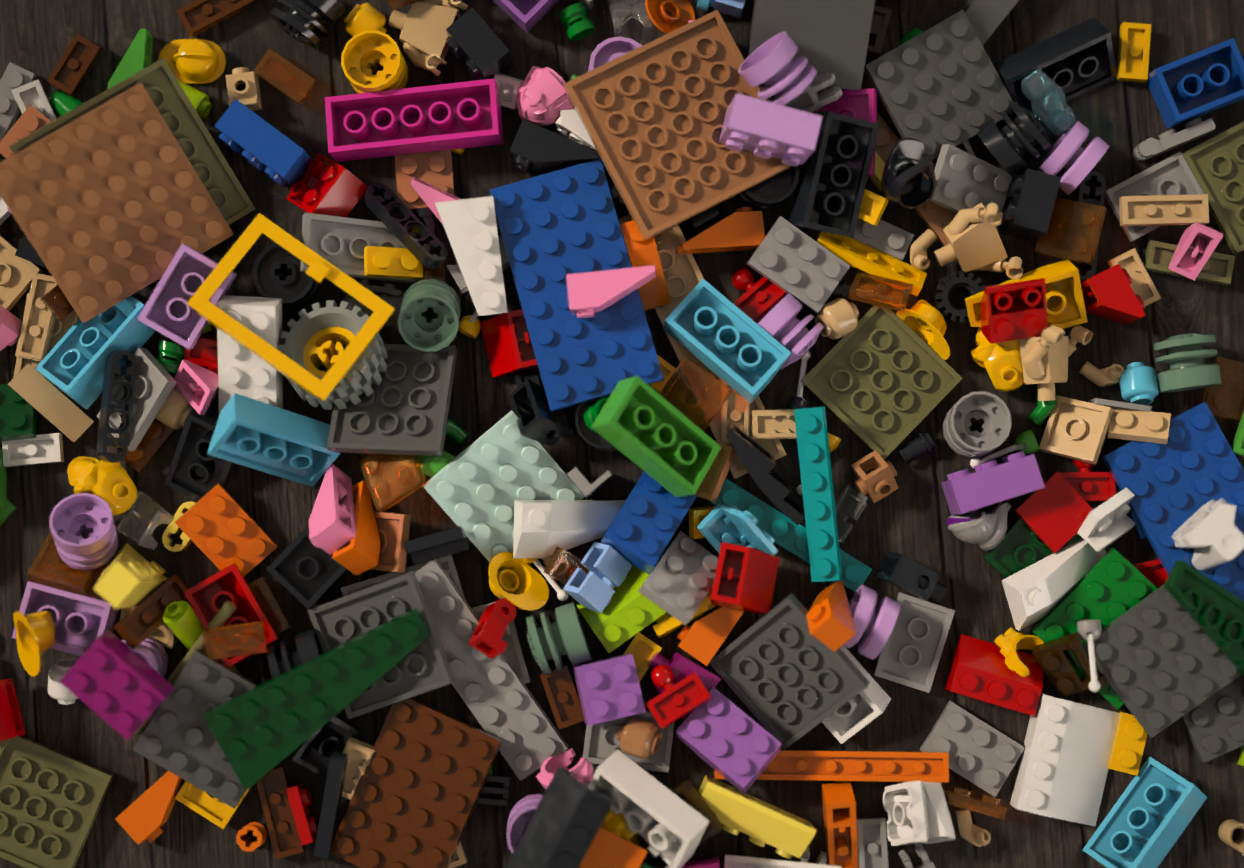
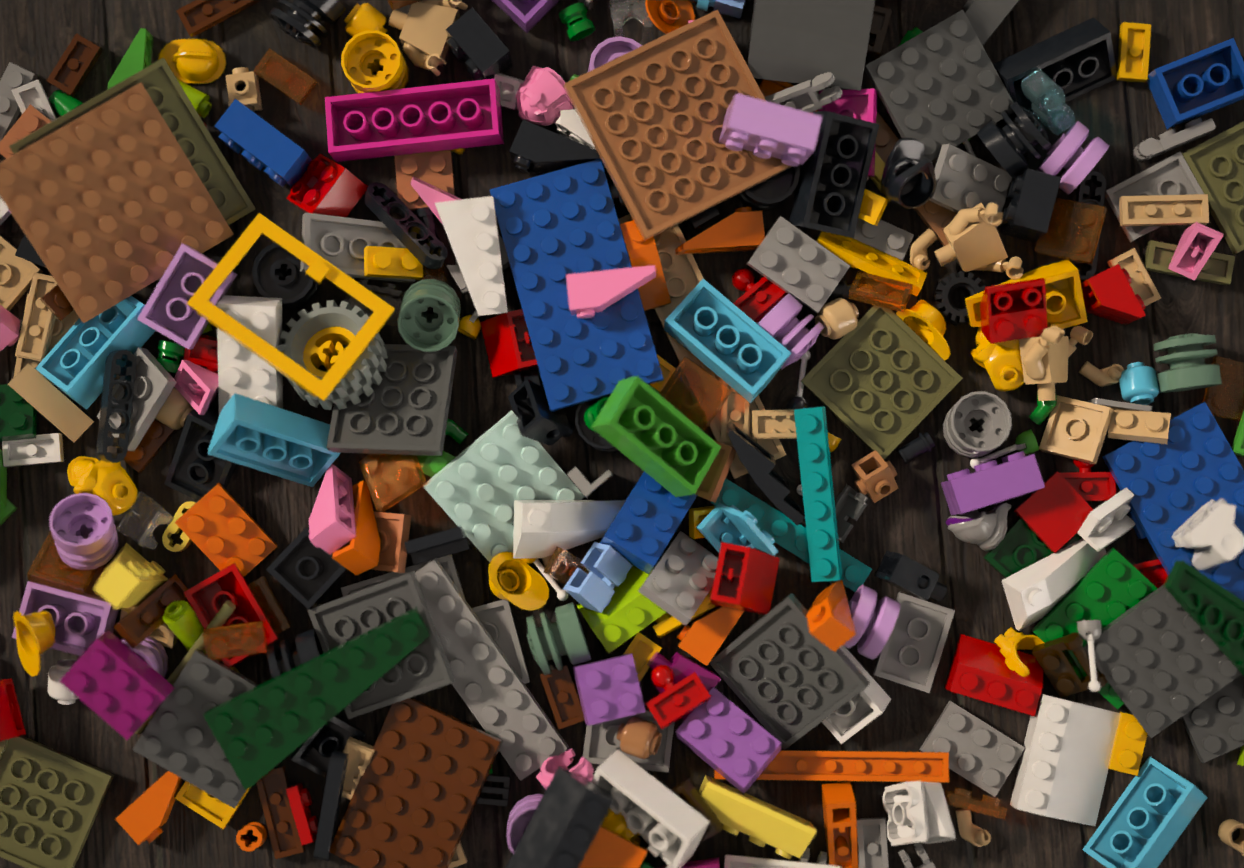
(491, 627): red leg -> none
(772, 66): lavender wheel -> none

